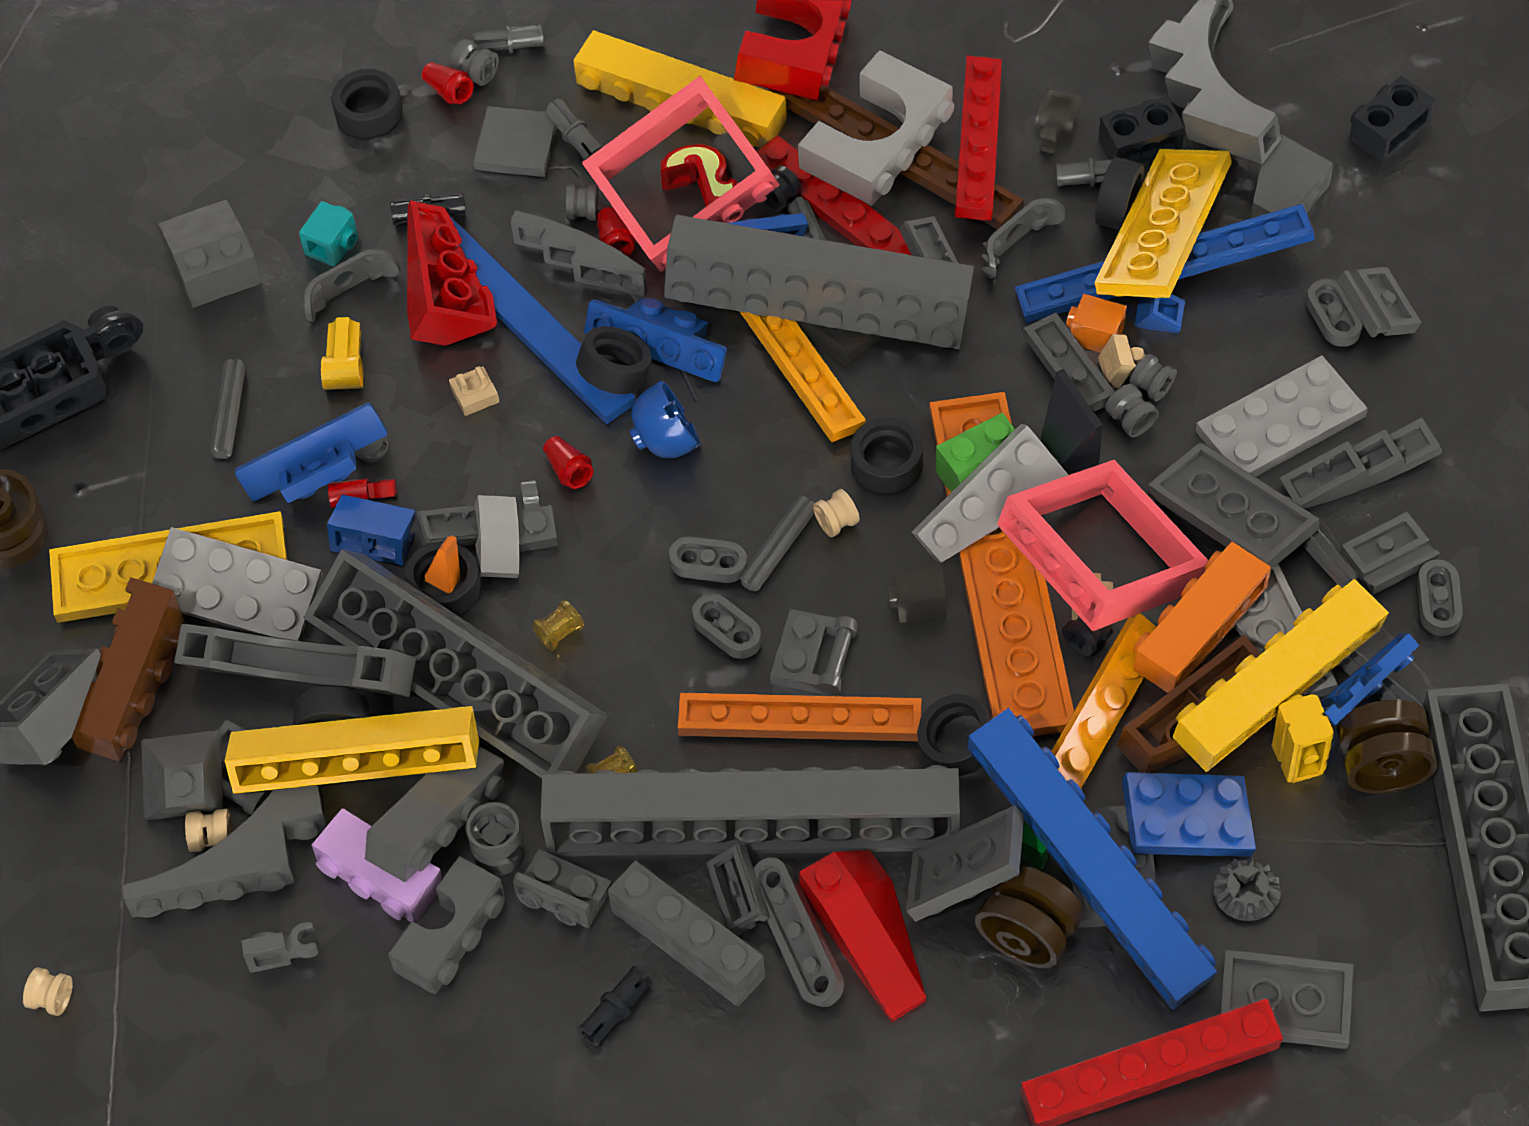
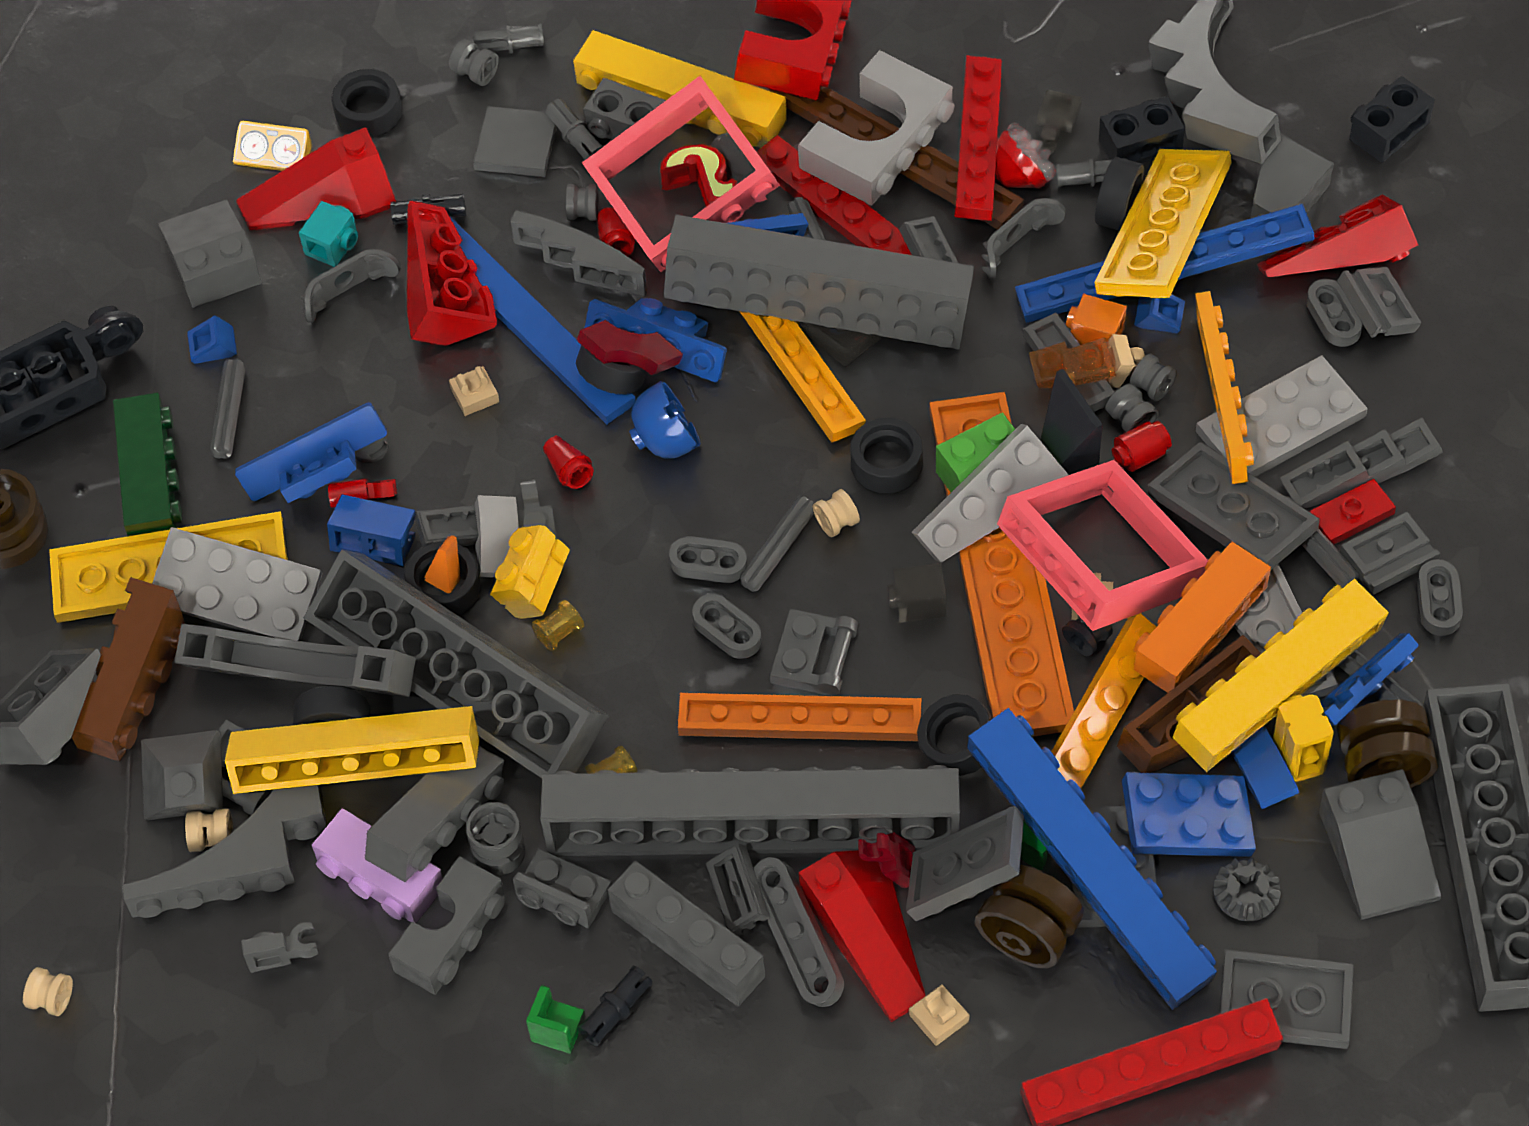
(145, 464): none -> dark green brick
(211, 341): none -> blue slope
(270, 145): none -> slope
(338, 173): none -> red wedge
(343, 363): yellow piece -> none
(448, 82): red cone -> none
(529, 571): none -> yellow brick
(554, 1022): none -> green panel
(613, 344): none -> dark red tile
(617, 108): none -> dark grey brick
(789, 188): black wheel -> none
(892, 854): none -> dark red plate
(939, 1015): none -> tan tile
(1021, 160): none -> red hair
(1081, 363): none -> clear orange slope
(1141, 445): none -> red brick
(1226, 398): none -> light orange plate
(1264, 769): none -> blue slope
(1353, 511): none -> red plate
(1367, 235): none -> wedge
(1380, 844): none -> dark grey slope

